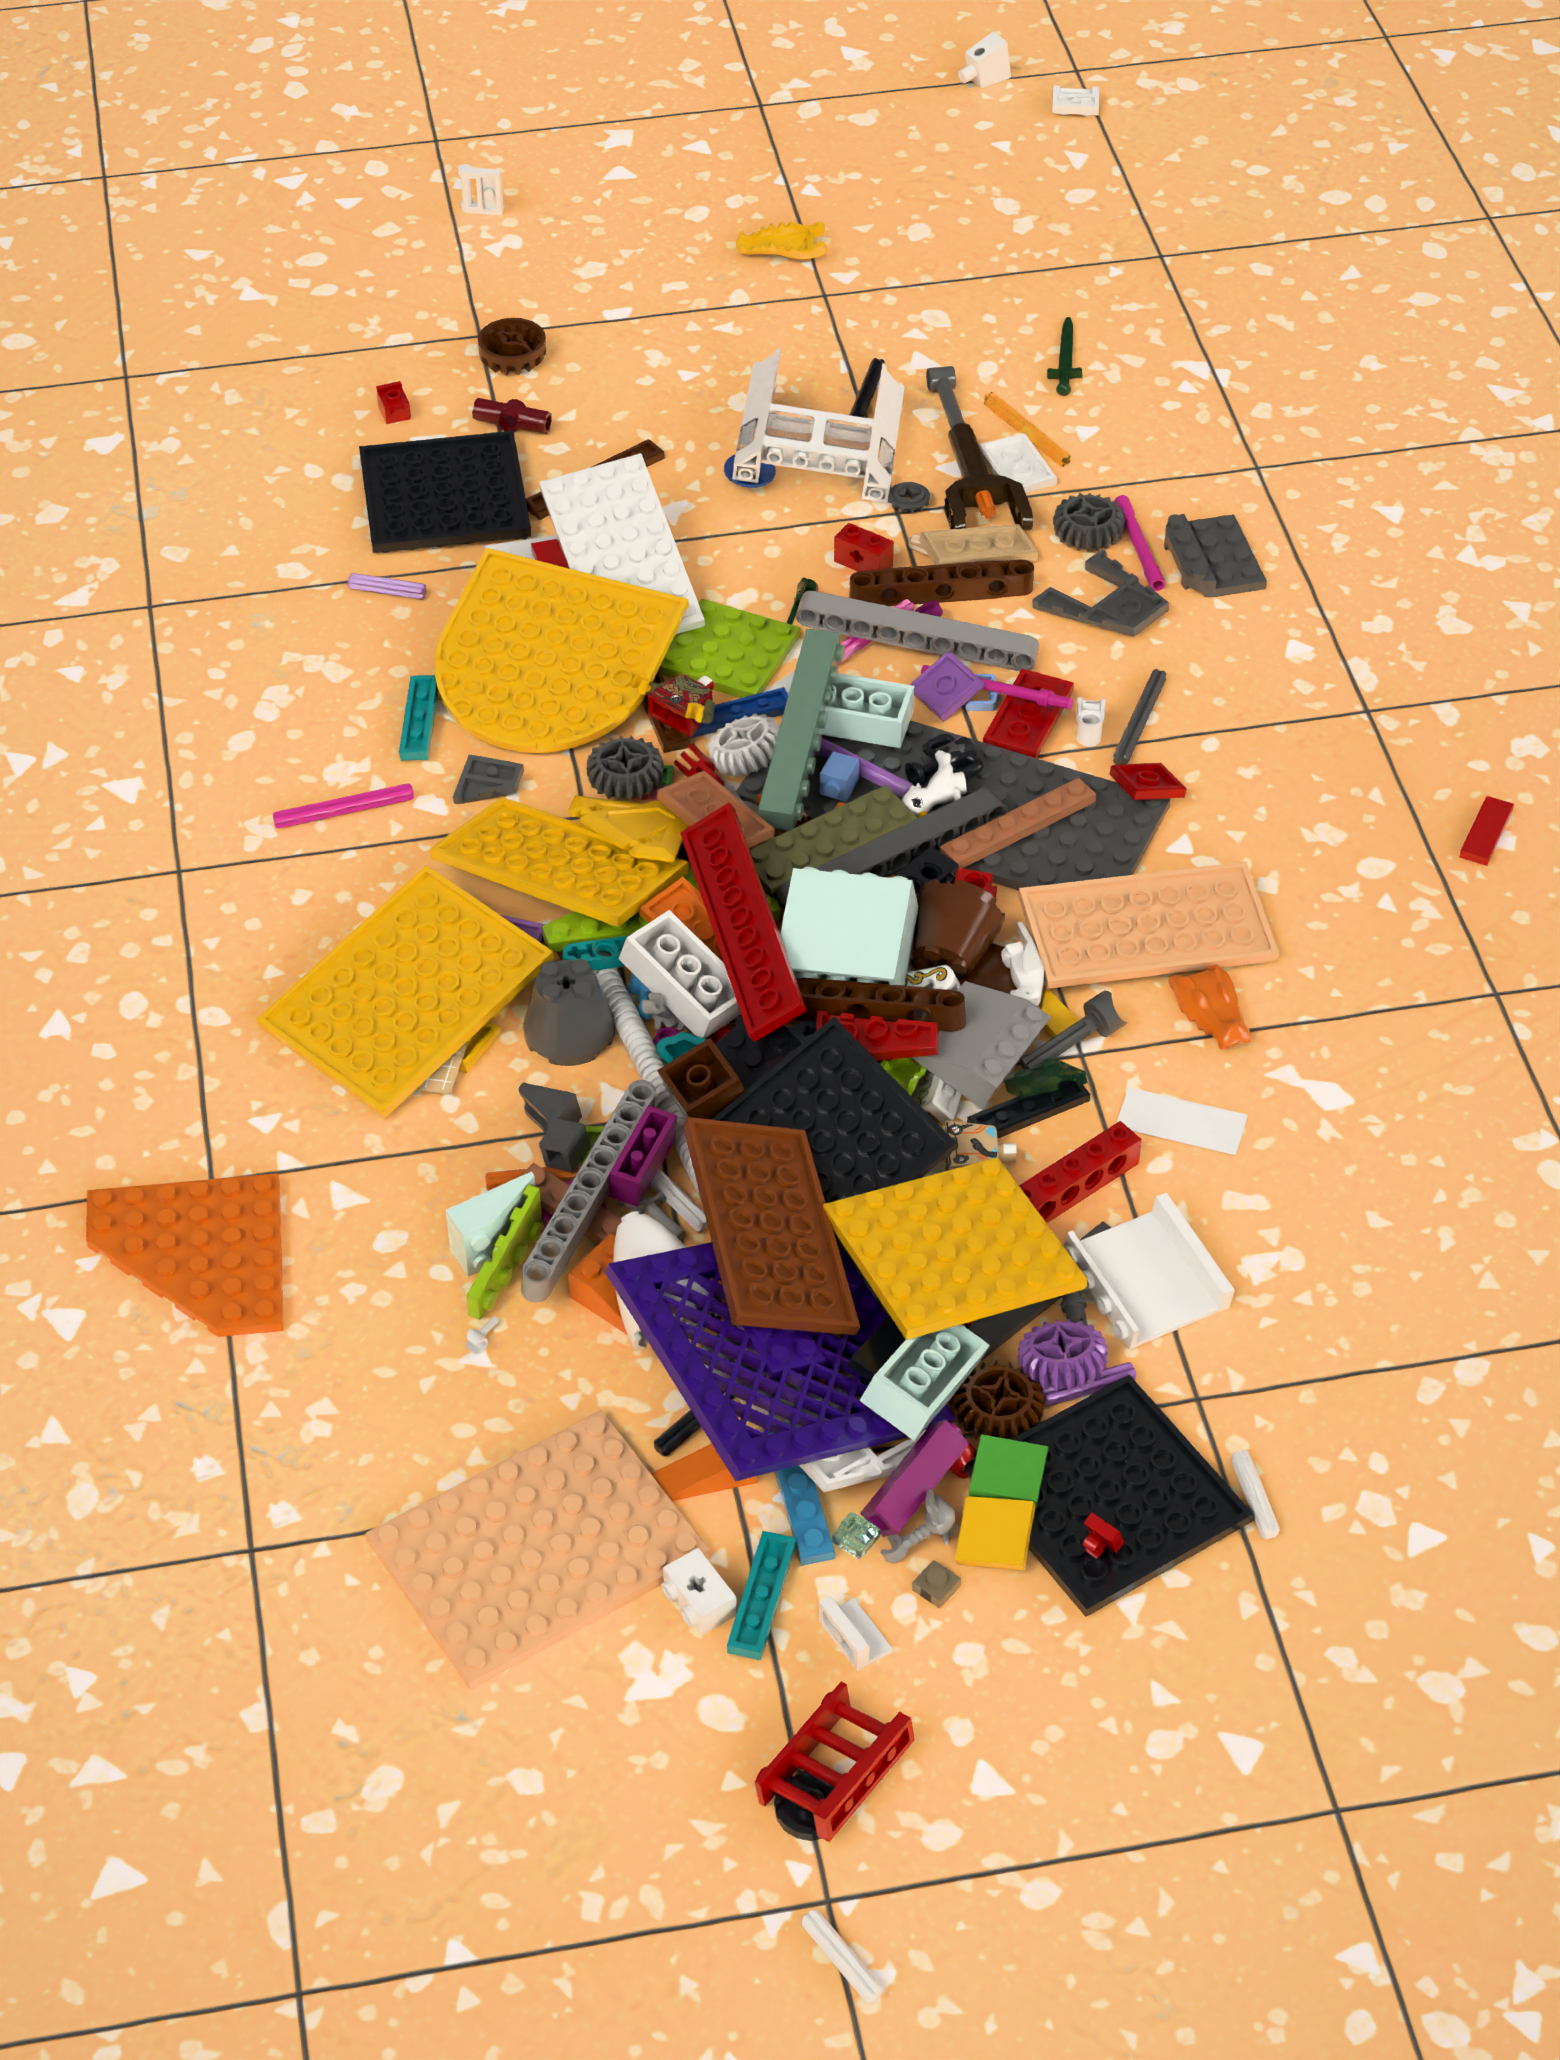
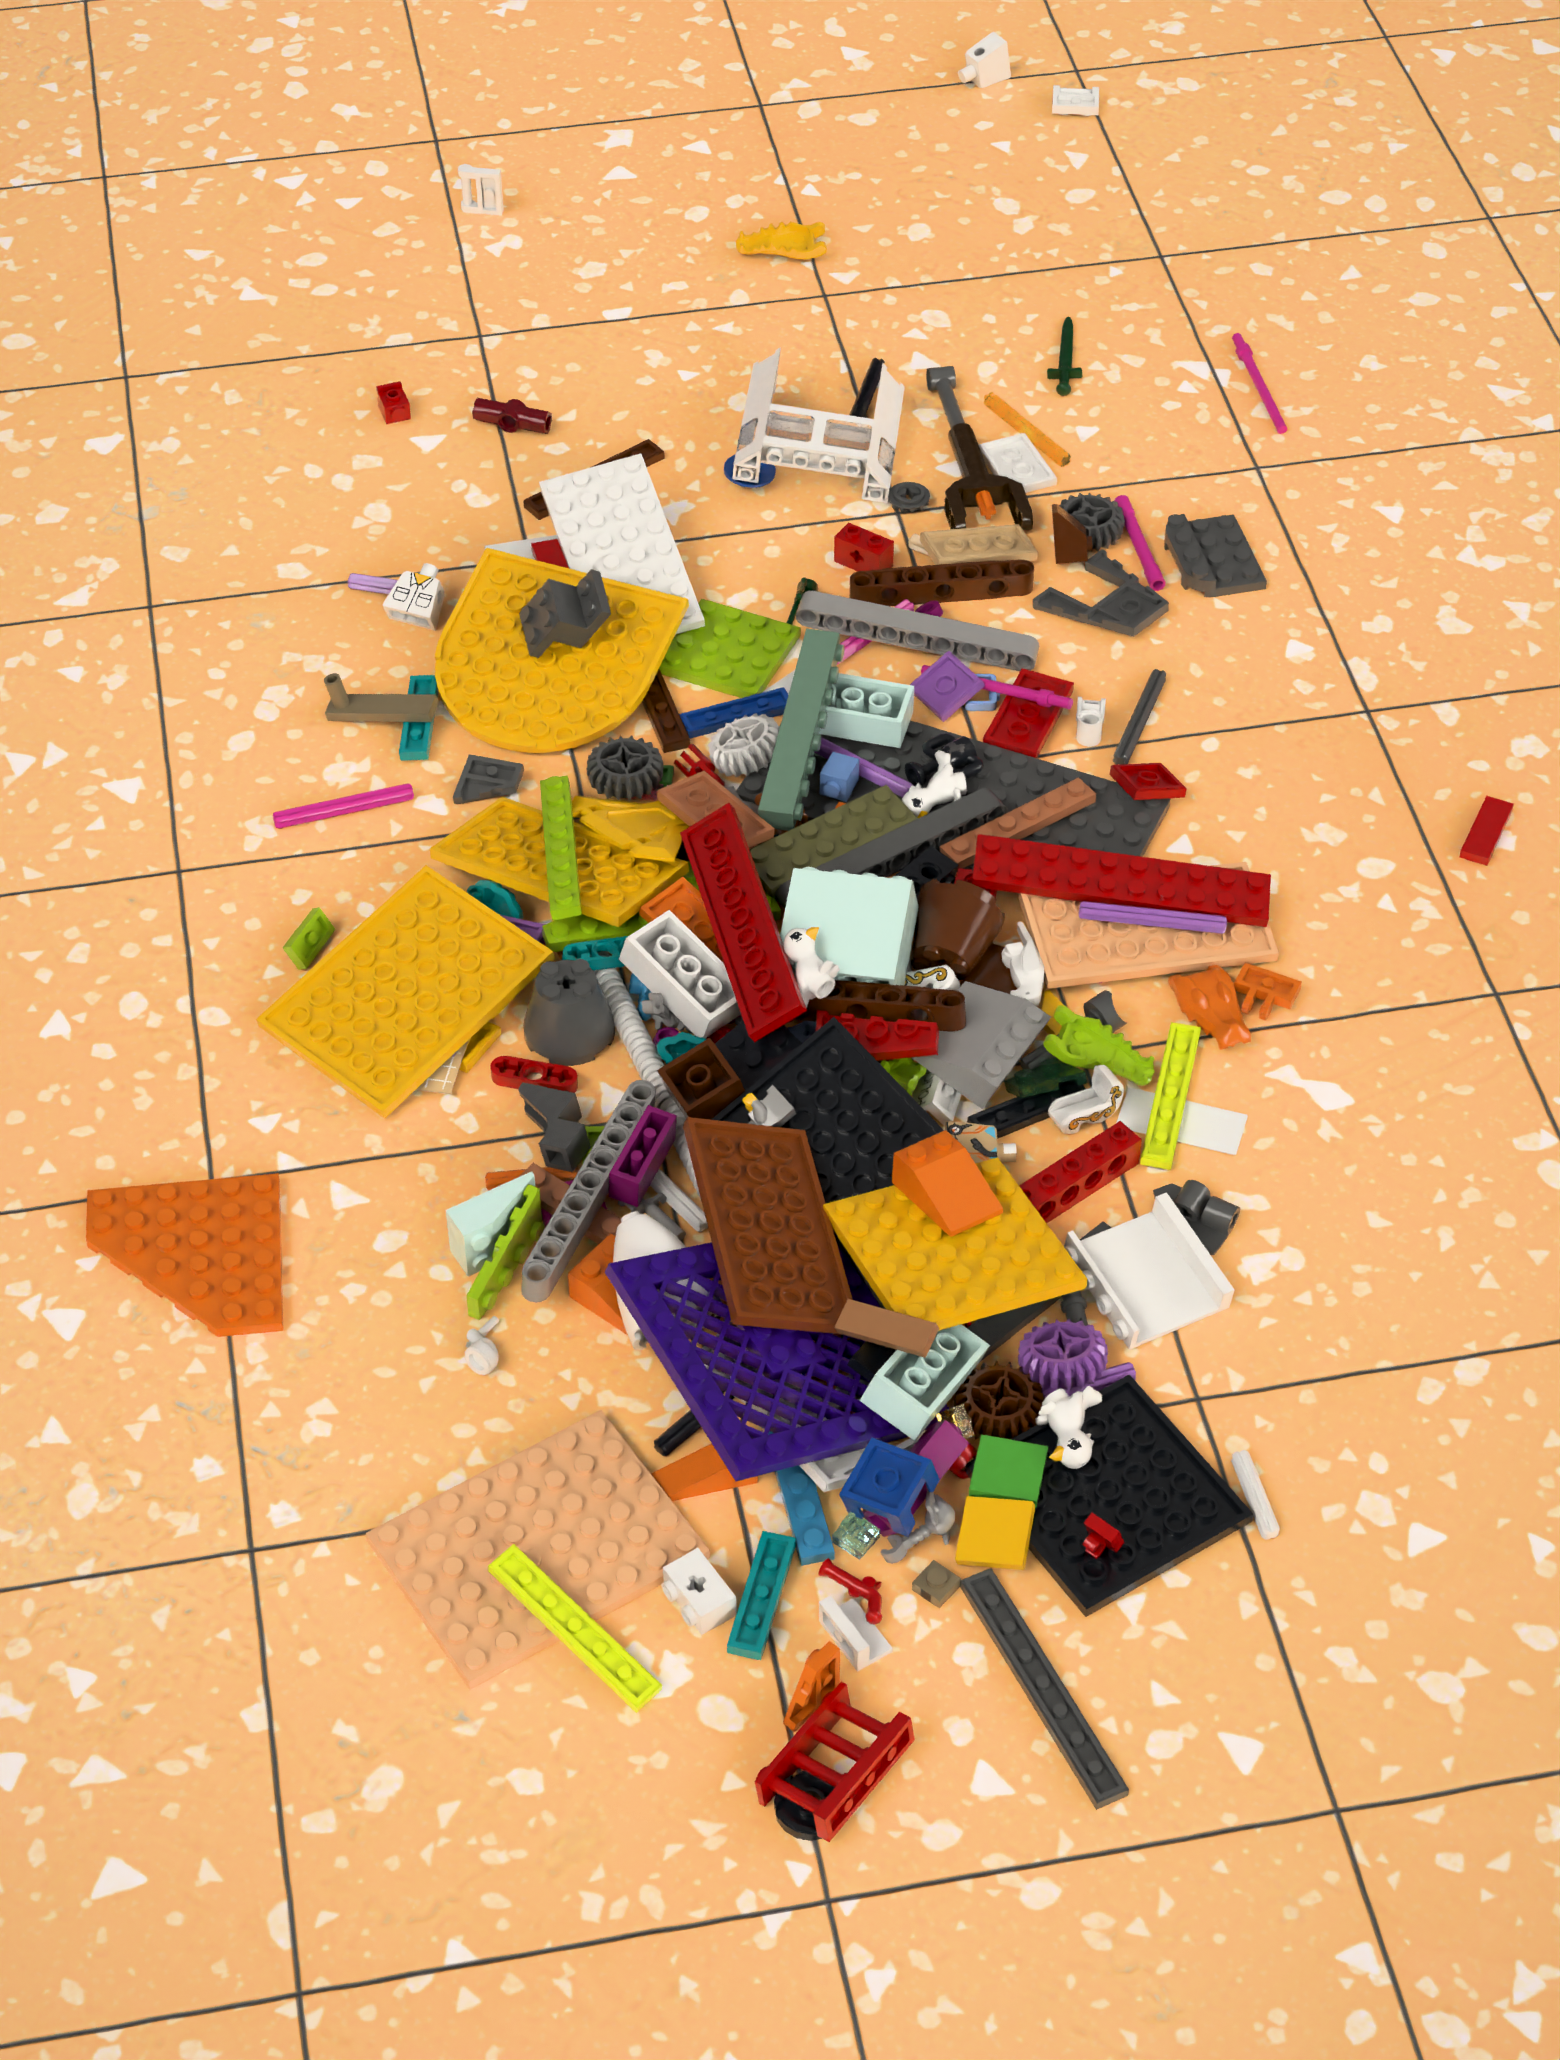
(309, 938): none -> lime plate
(377, 706): none -> dark tan piece
(416, 598): none -> white torso
(444, 491): black plate -> none
(482, 1356): none -> white tile
(496, 898): none -> teal arm
(512, 345): reddish brown gear -> none
(512, 1079): none -> red beam
(560, 848): none -> lime plate
(565, 613): none -> dark grey bracket
(575, 1628): none -> neon yellow tile
(679, 702): torso -> none
(771, 1111): none -> light grey piece
(812, 973): none -> white animal
(817, 1679): none -> orange wing
(842, 1956): white axle -> none
(865, 1588): none -> red piece
(886, 1328): none -> medium nougat tile
(888, 1484): none -> blue panel
(945, 1183): none -> orange slope
(959, 1417): none -> clear yellow plate
(1044, 1689): none -> dark grey tile
(1066, 1418): none -> white animal
(1069, 537): none -> reddish brown slope
(1088, 1043): none -> lime animal
(1088, 1105): none -> white animal
(1120, 879): none -> red plate
(1152, 917): none -> medium lavender axle
(1170, 1096): none -> neon yellow tile
(1207, 1215): none -> dark grey panel
(1245, 354): none -> dark pink bar
(1266, 986): none -> orange hinge

